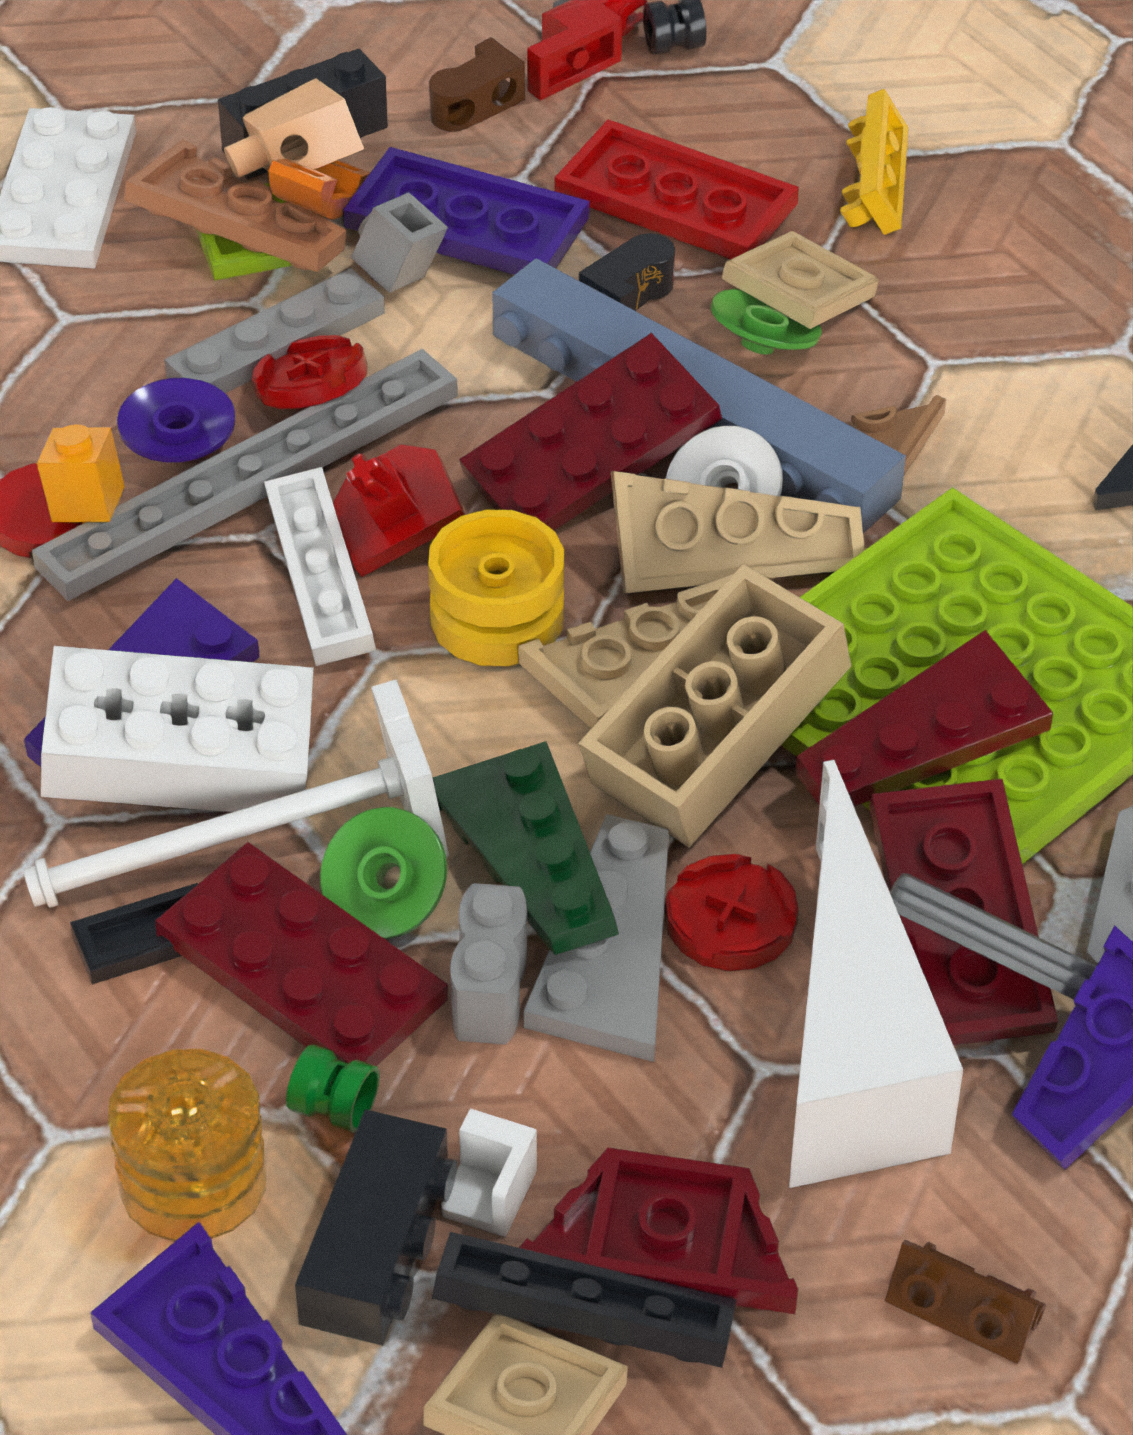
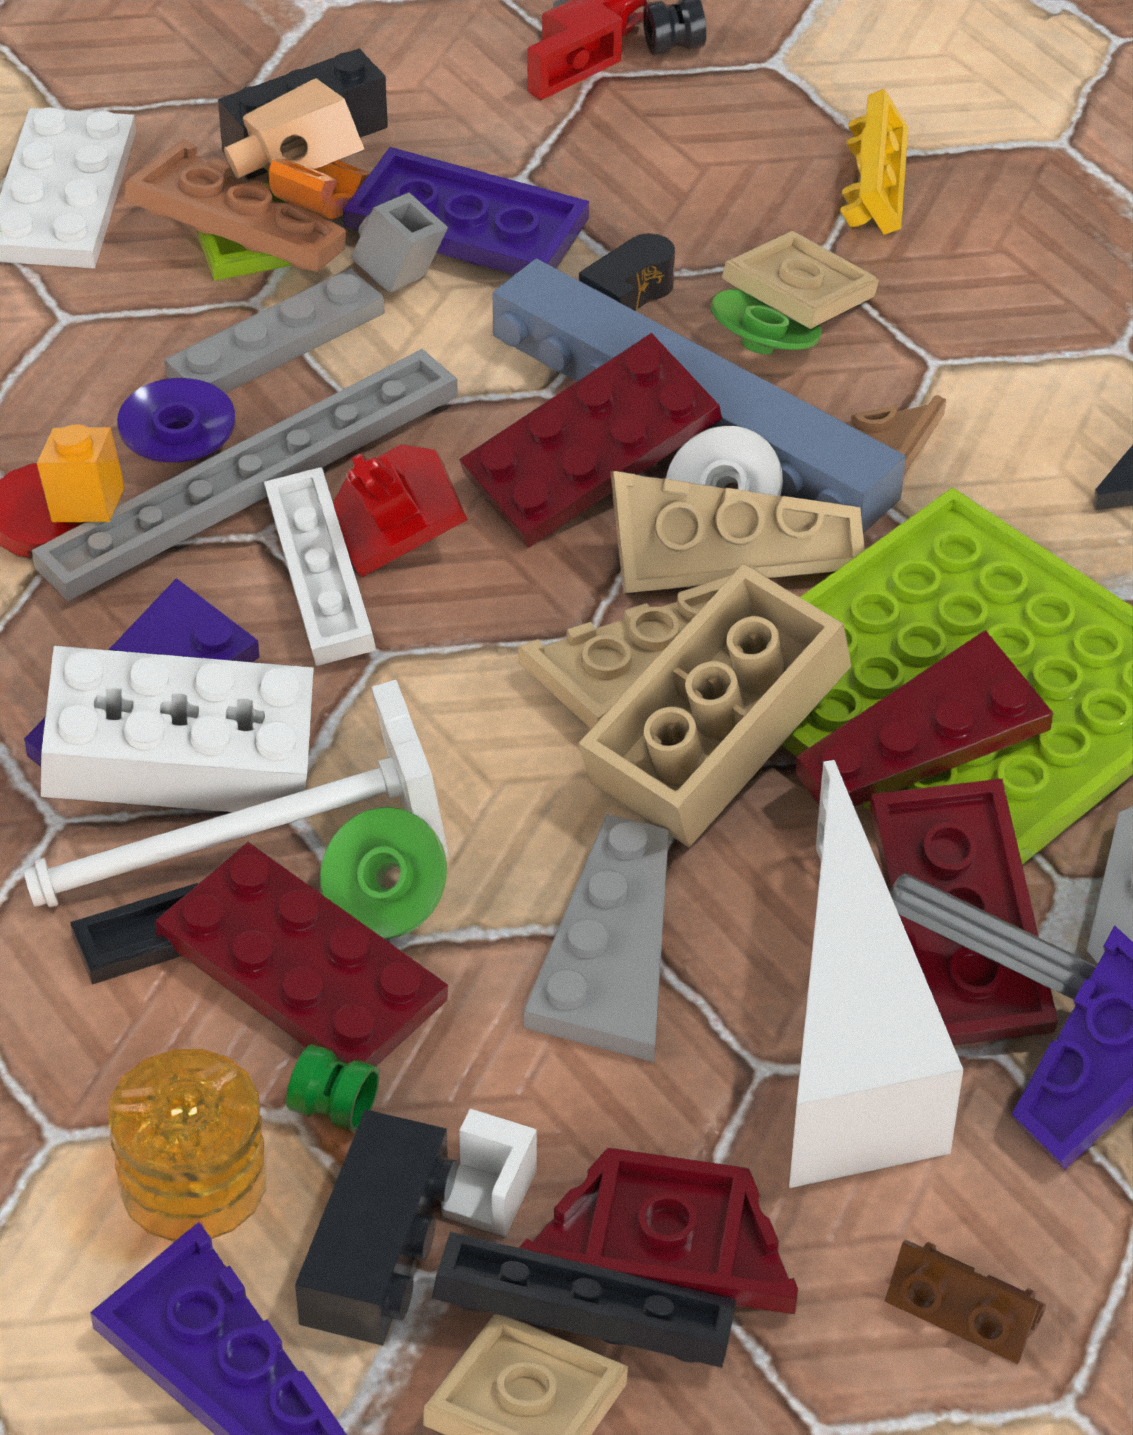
(310, 372): red tile -> none
(476, 88): reddish brown leg -> none
(489, 963): light grey brick -> none
(495, 586): yellow wheel -> none
(530, 839): dark green wing -> none
(677, 190): red plate -> none
(731, 912): red tile -> none

